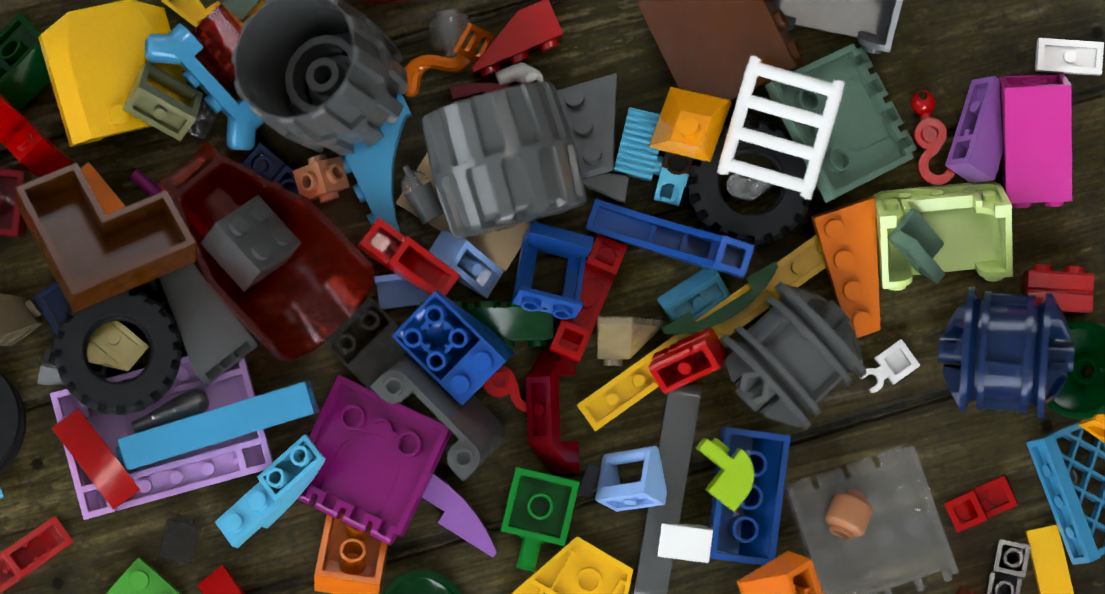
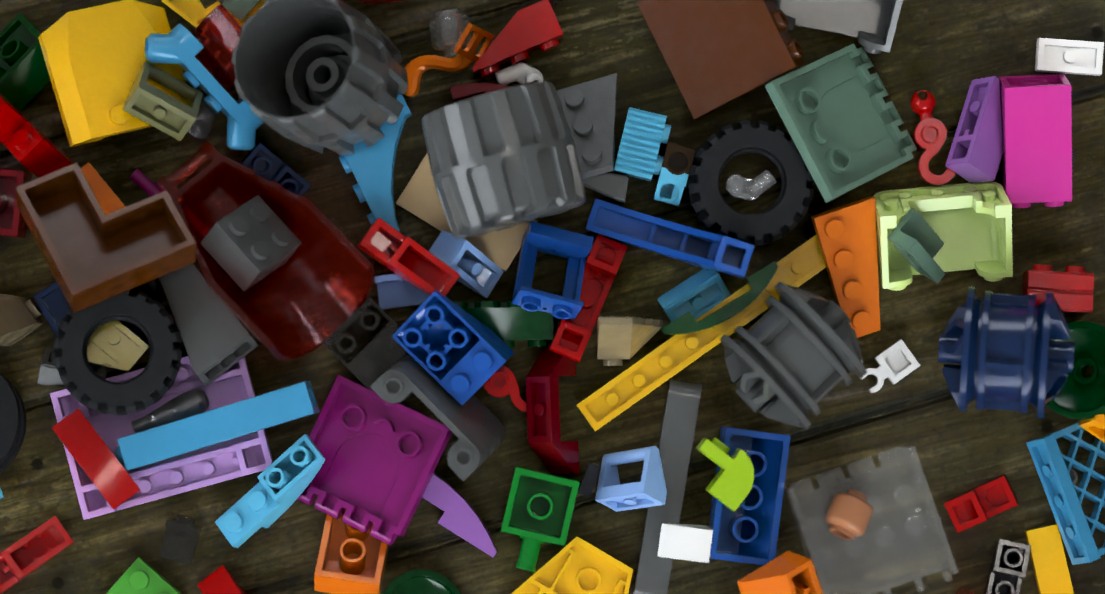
(321, 178): nougat brick -> none
(421, 195): dark grey piece -> none
(687, 360): red brick -> none
(690, 124): light orange slope -> none
(813, 154): white bar -> none

